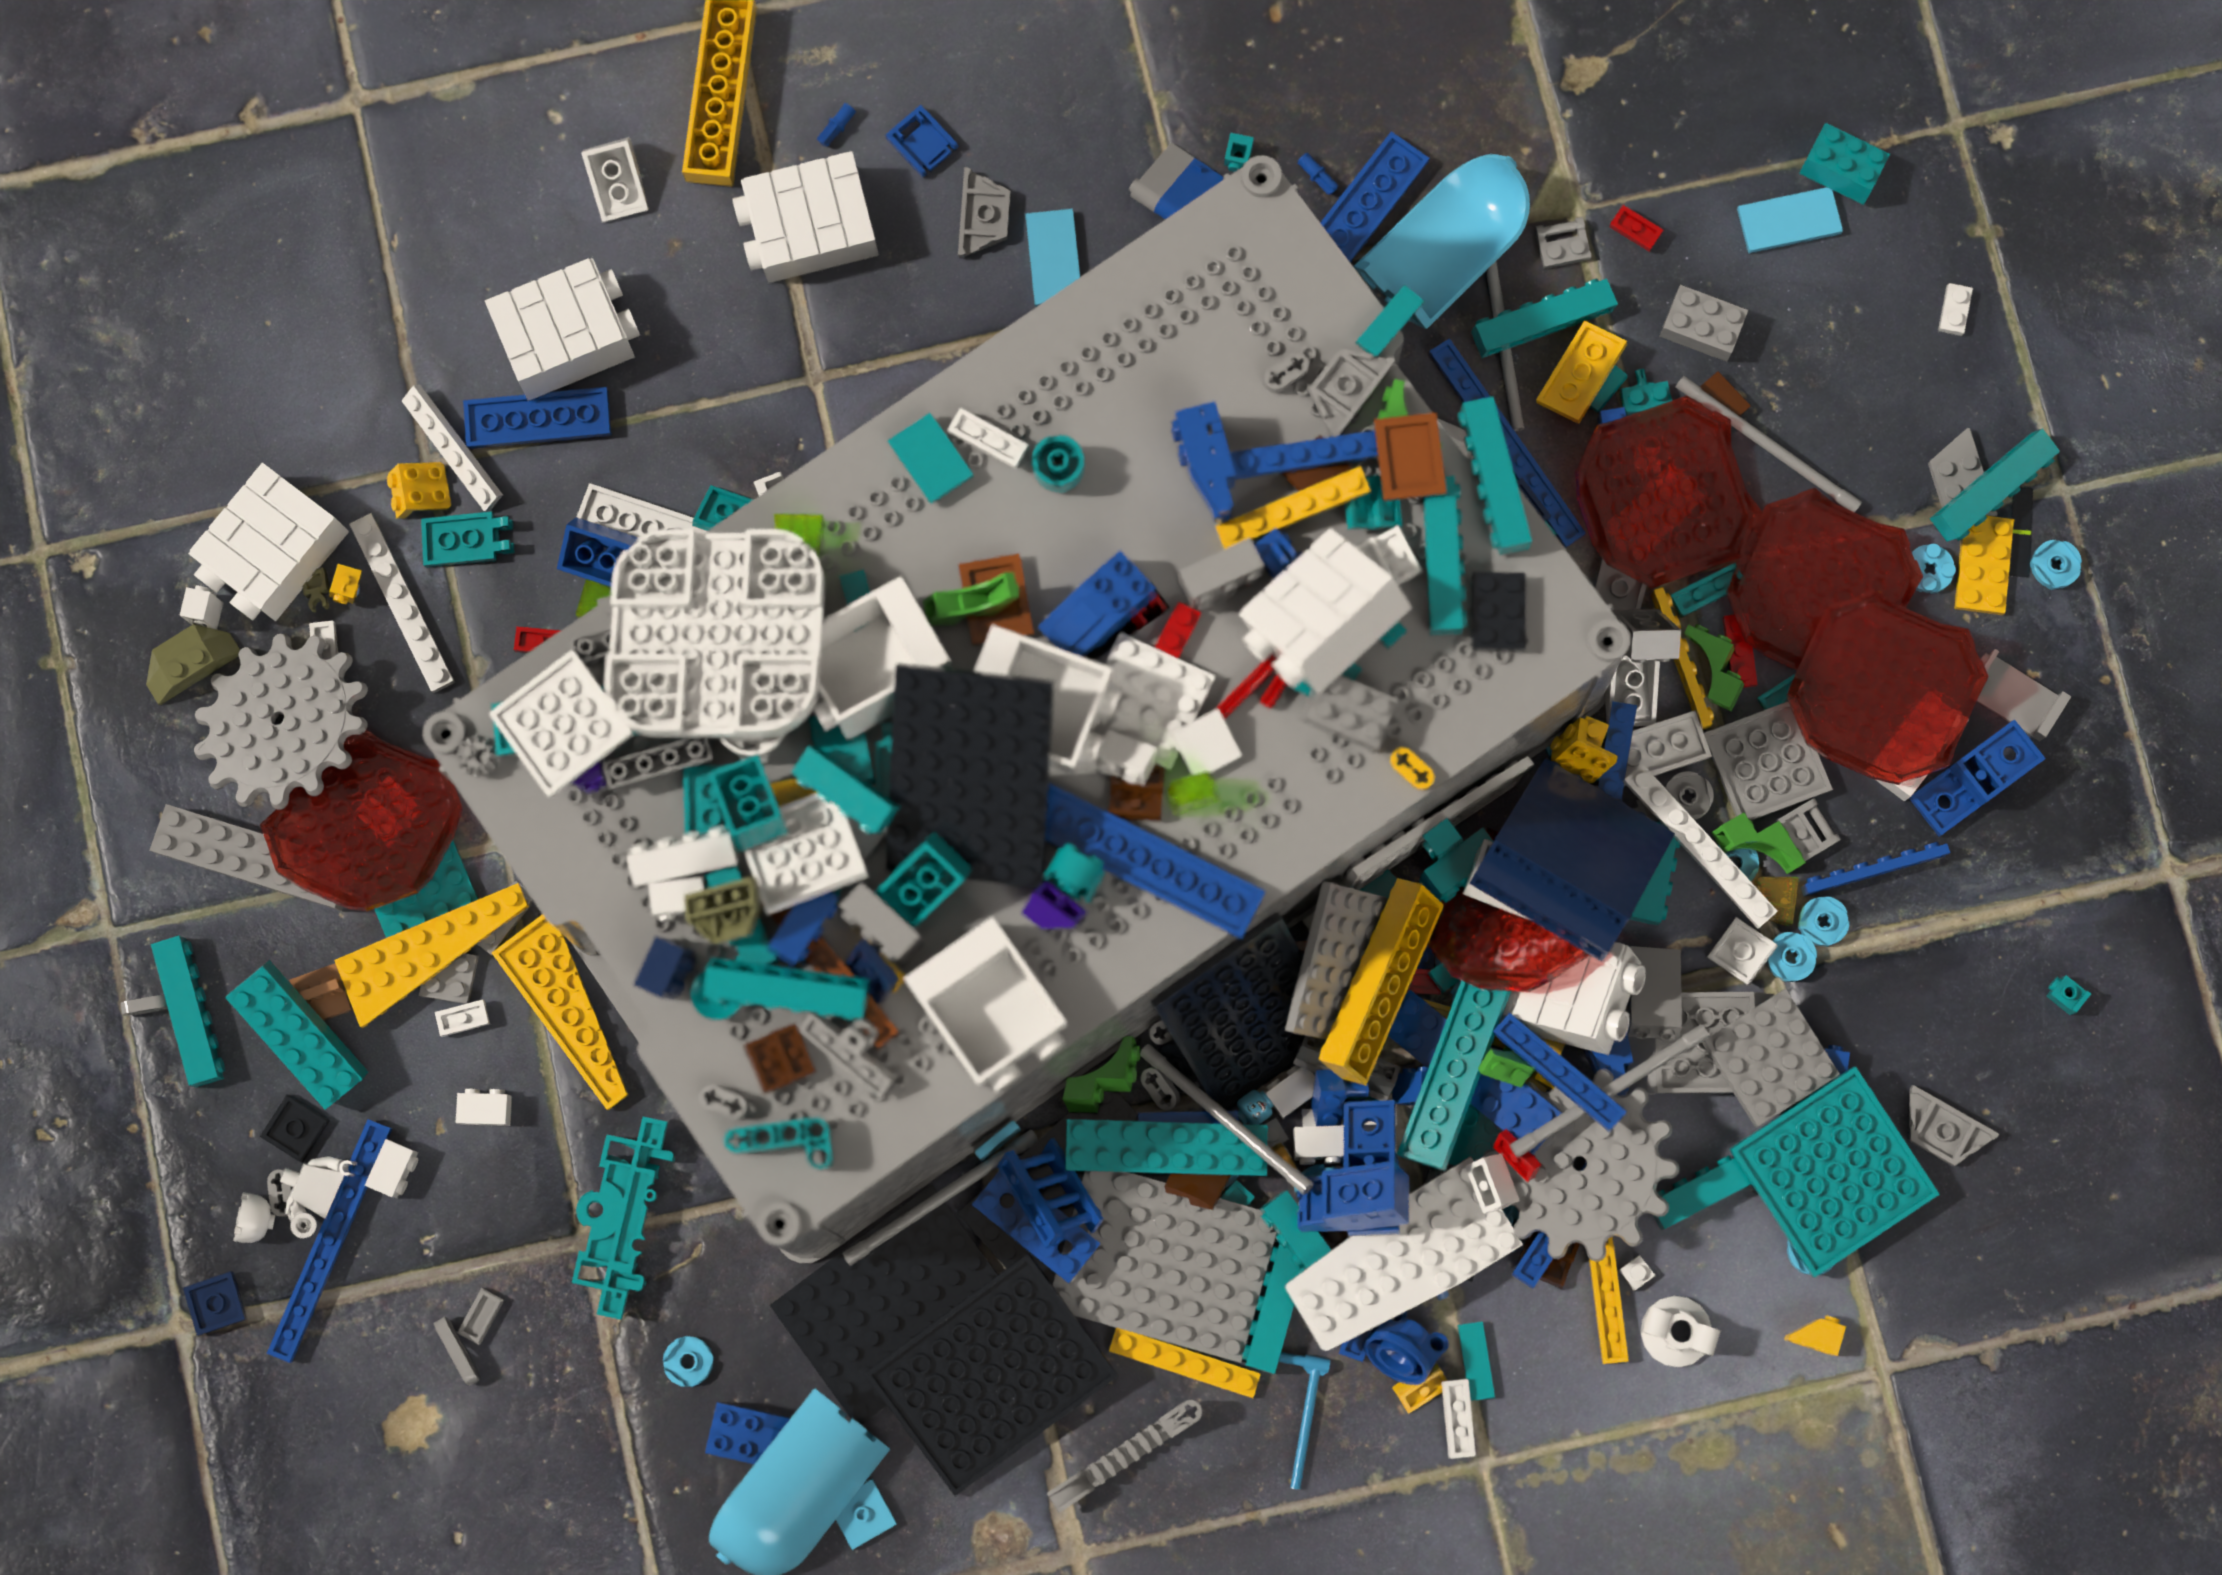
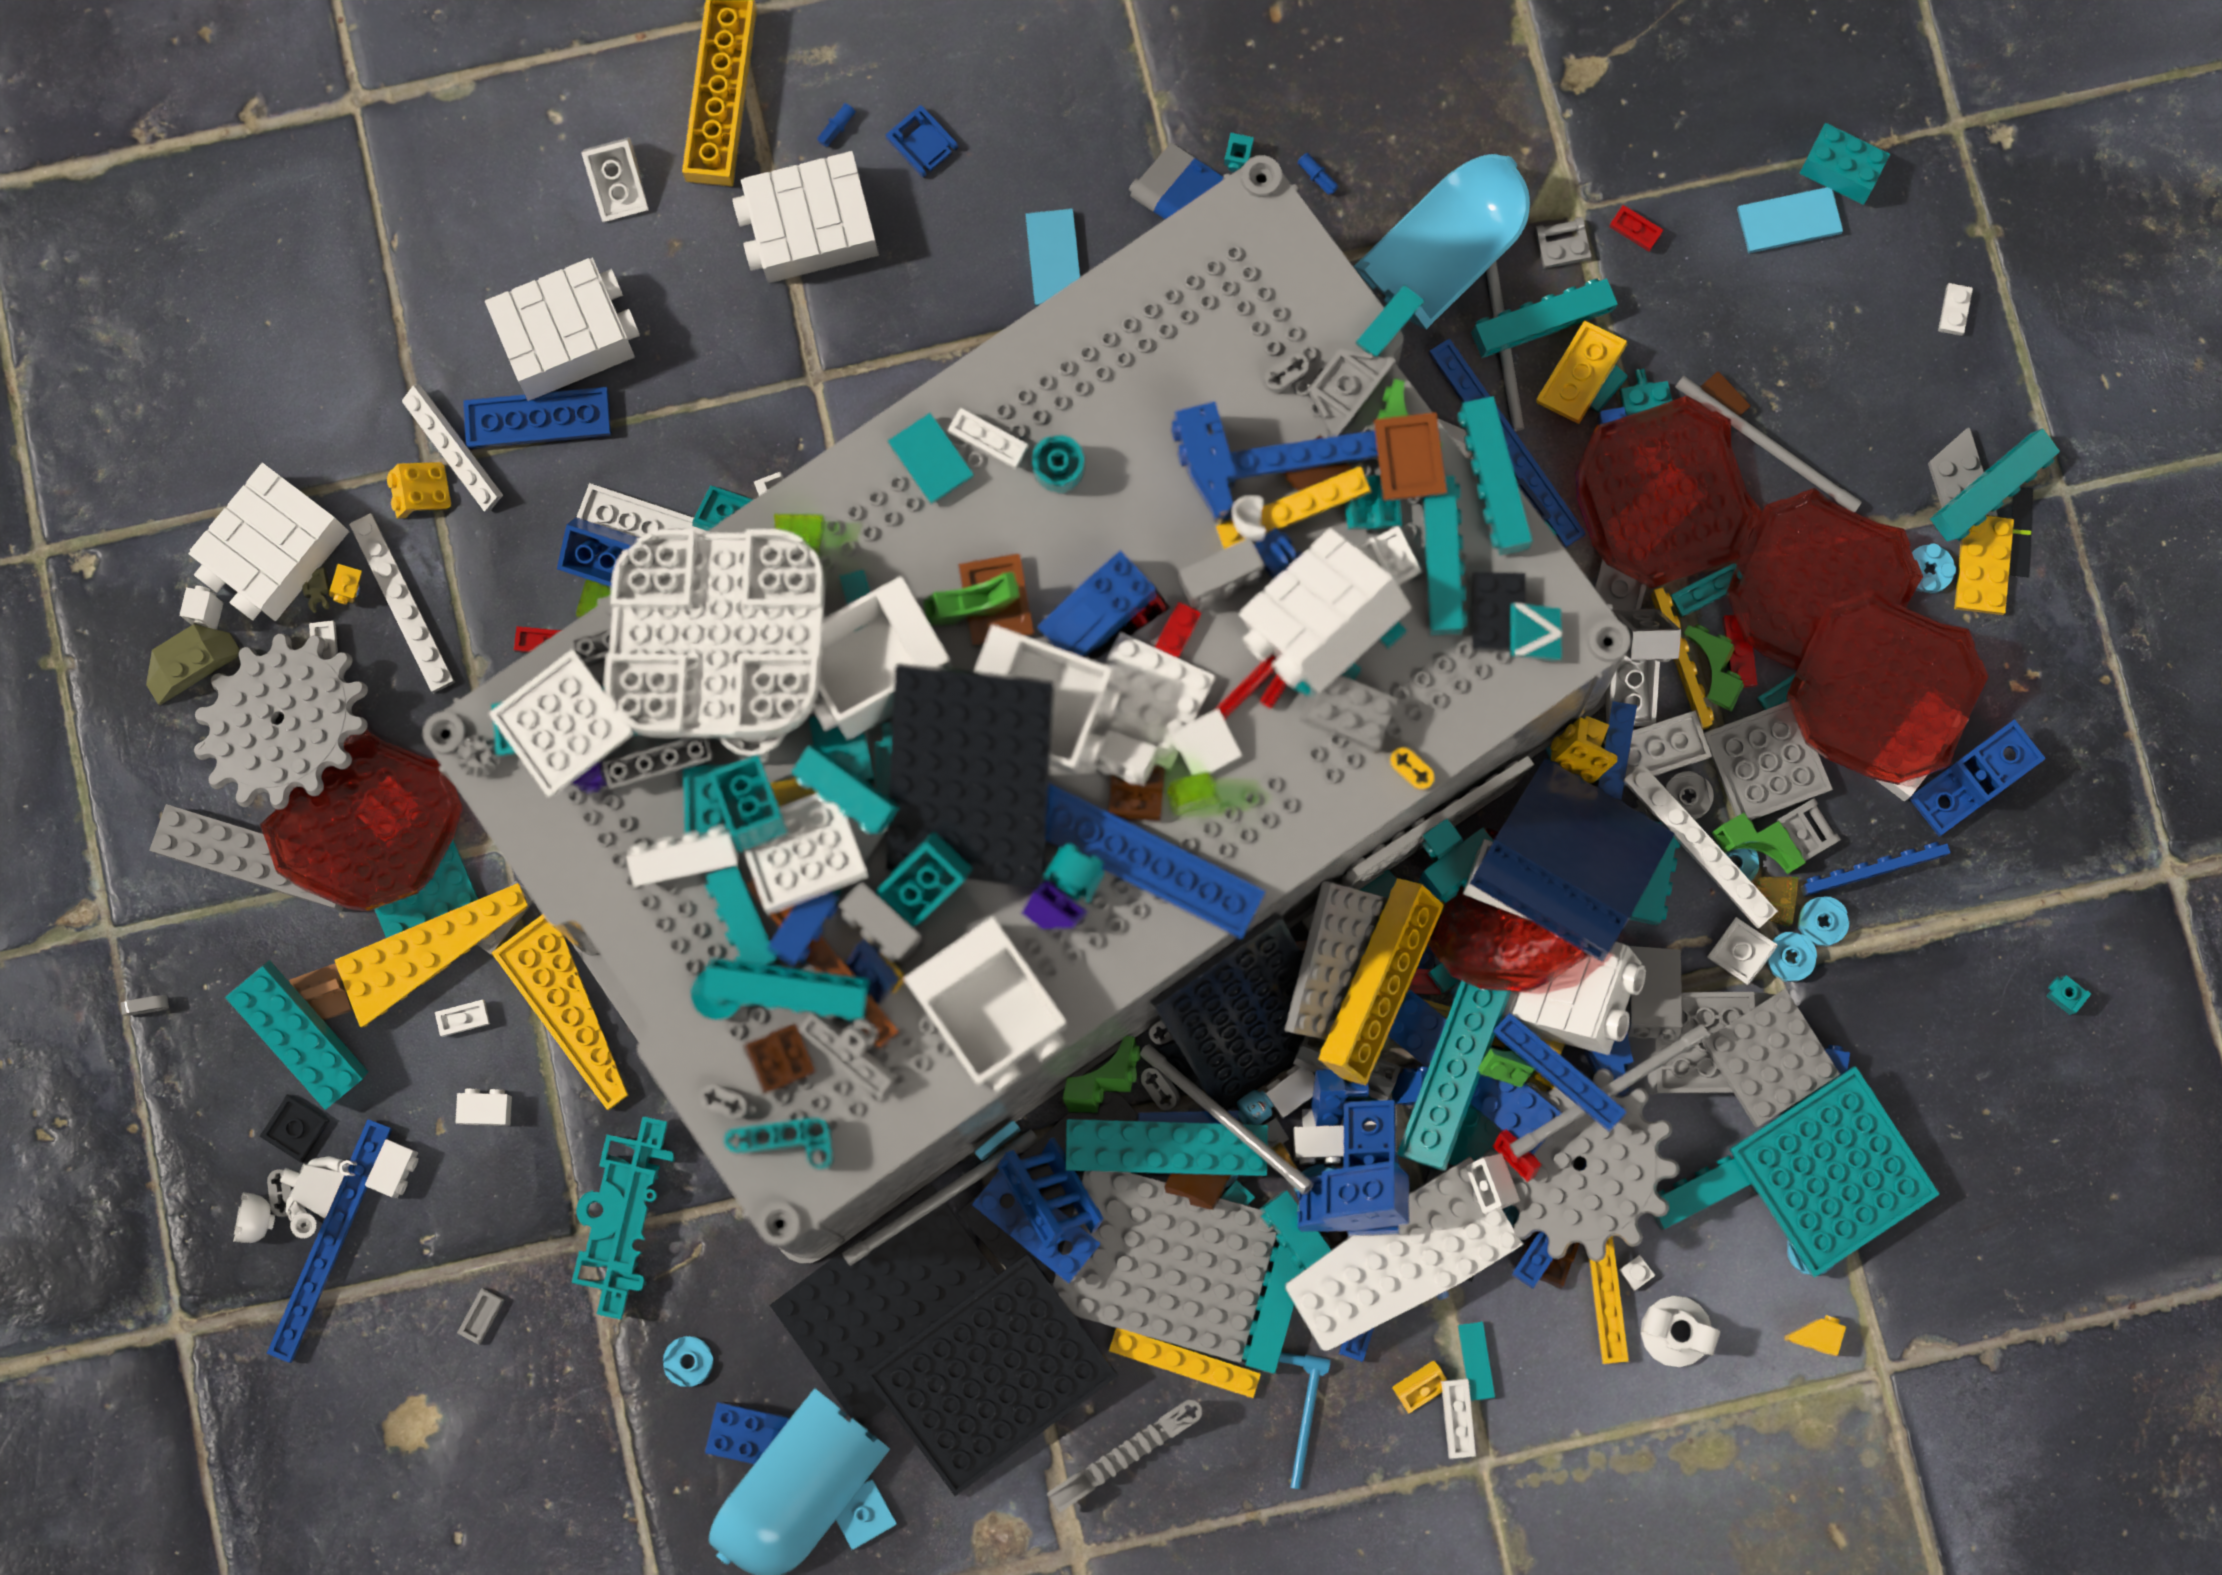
(187, 1011): teal brick -> none
(215, 1303): dark blue plate -> none
(453, 982): light grey plate -> none
(457, 1351): light grey beam -> none
(464, 539): teal tile -> none
(665, 968): dark blue piece -> none
(668, 897): white brick -> none
(725, 910): olive wedge -> none
(982, 214): light grey wing -> none
(1247, 517): none -> white helmet
(1373, 194): blue plate -> none
(1404, 1349): blue piece -> none
(1536, 632): none -> teal tile
(1703, 323): light grey brick -> none
(1944, 1129): light grey wing -> none
(2020, 697): light grey panel -> none
(2042, 563): medium azure plate -> none

